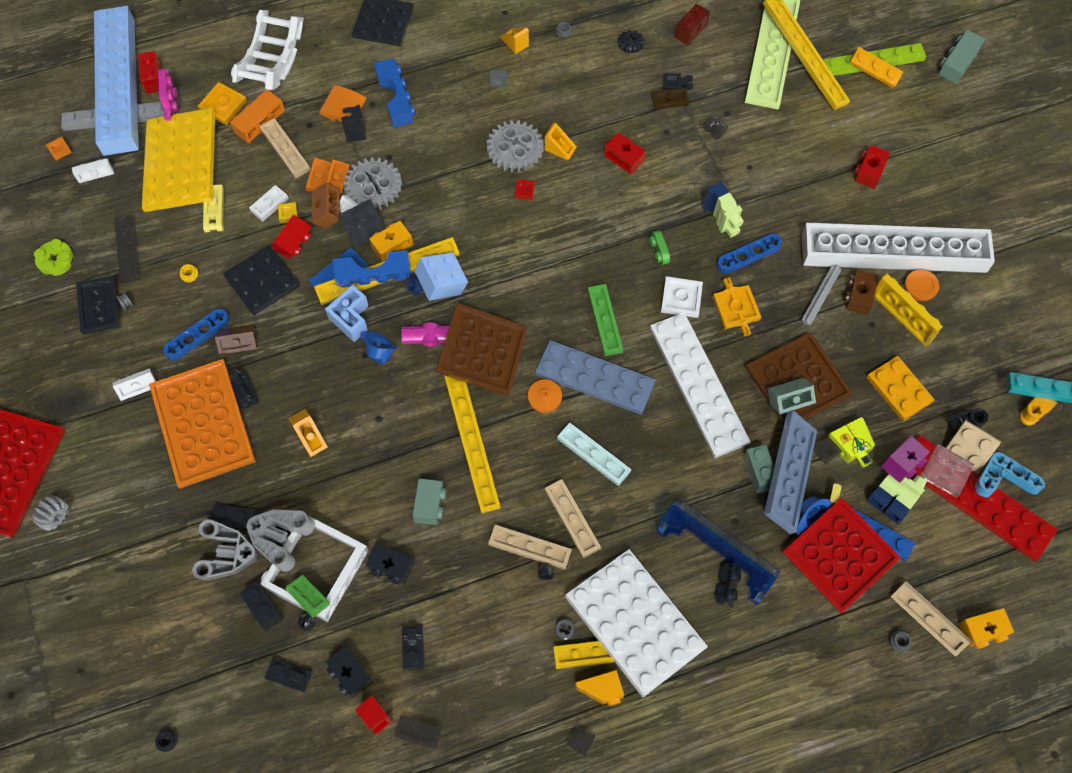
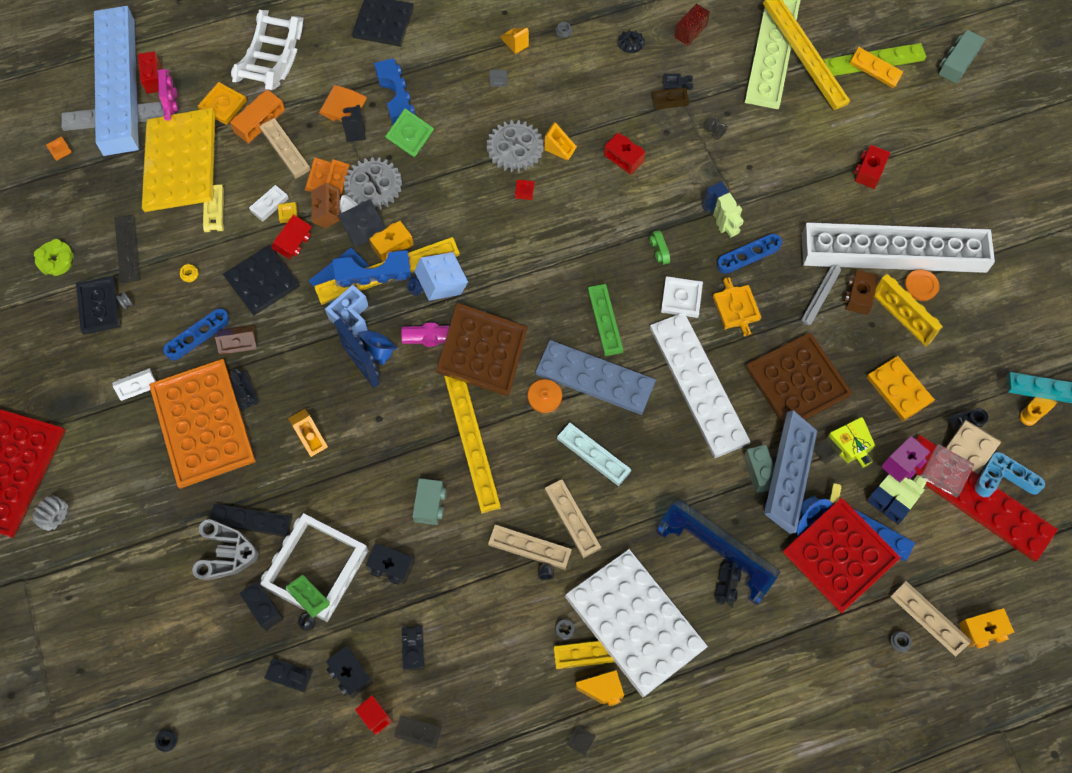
(92, 170): white plate -> none
(263, 527): light grey connector -> none
(355, 350): none -> dark blue plate
(409, 133): none -> bright green plate
(791, 395): sand green brick -> none

